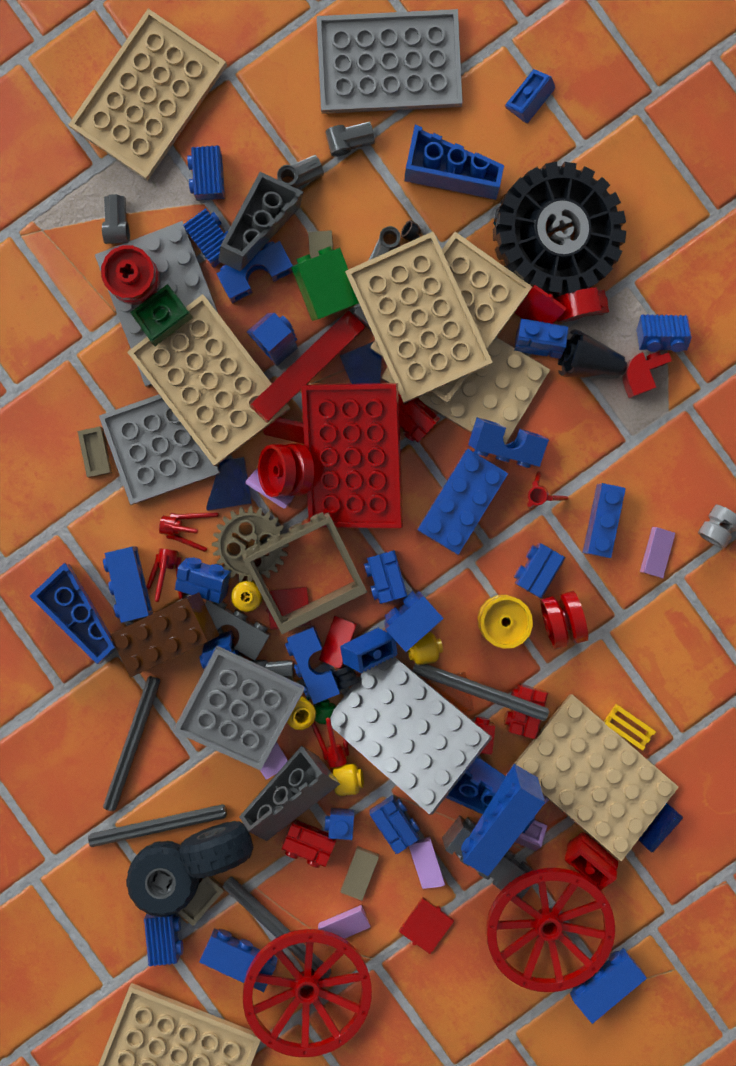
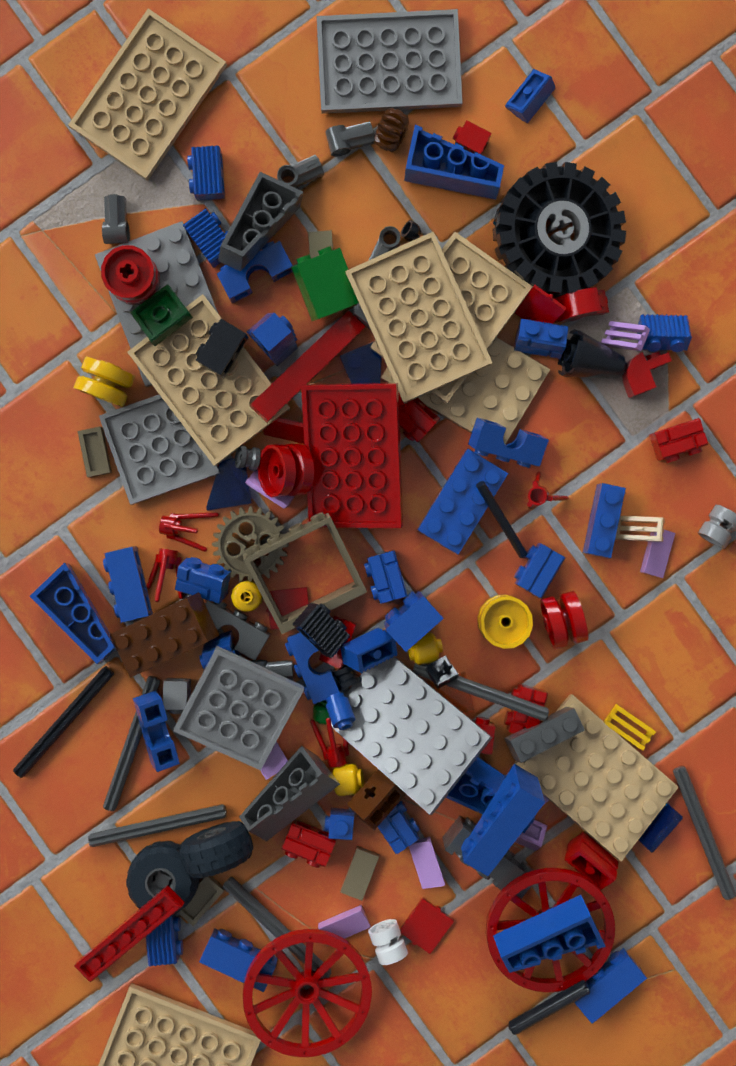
(63, 722): none -> black axle
(104, 381): none -> yellow wheel
(129, 933): none -> red tile
(155, 732): none -> blue arch
(176, 694): none -> light grey brick
(221, 347): none -> black brick
(247, 458): none -> dark grey wheel
(305, 715): yellow head -> none
(321, 629): none -> black brick
(340, 711): none -> blue brick
(376, 799): none -> reddish brown brick
(389, 945): none -> white wheel
(391, 130): none -> reddish brown gear
(441, 672): none -> black tile
(472, 137): none -> red brick
(501, 519): none -> black bar
(545, 735): none -> dark grey arch
(549, 935): none -> blue wedge
(549, 1007): none -> black axle
(626, 327): none -> lavender tile
(659, 529): none -> tan tile
(679, 439): none -> red brick
(704, 833): none -> dark grey axle

